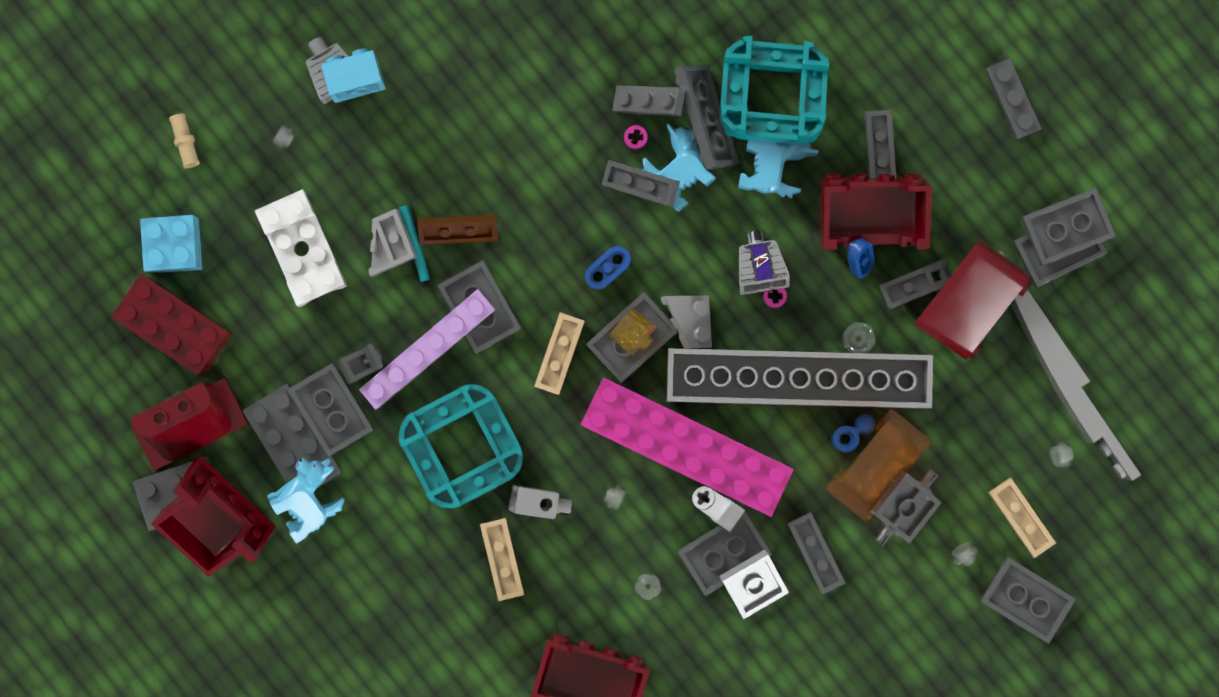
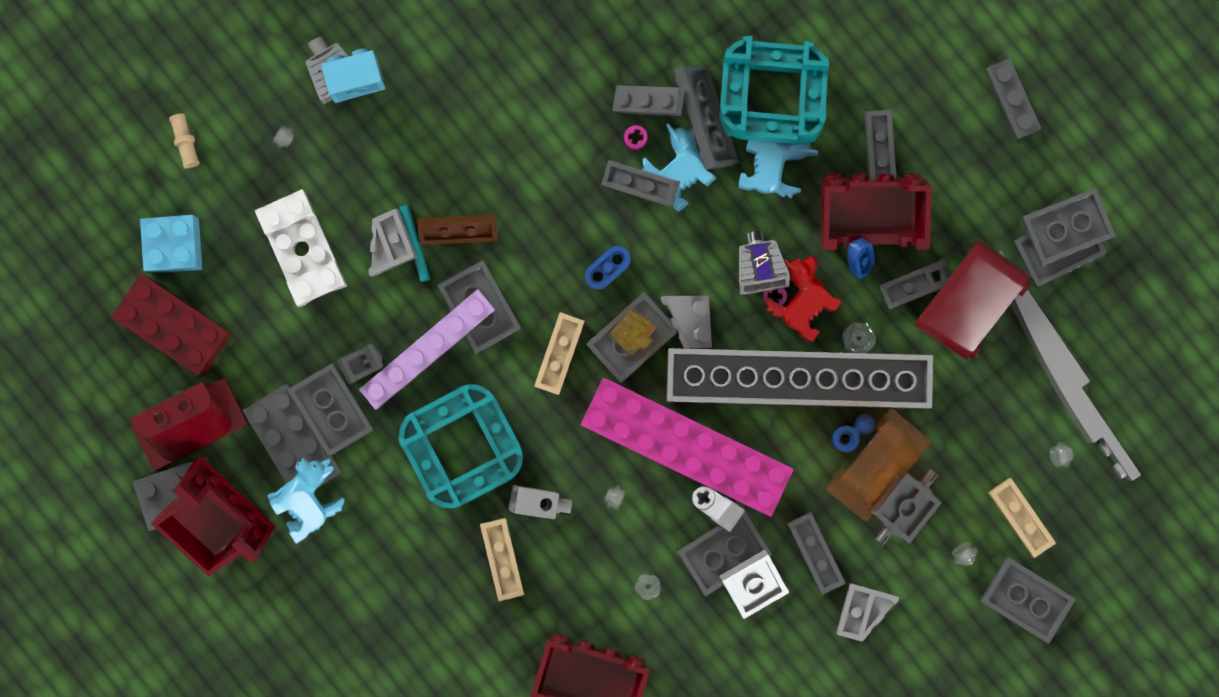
(807, 301): none -> red animal
(862, 611): none -> light grey wing

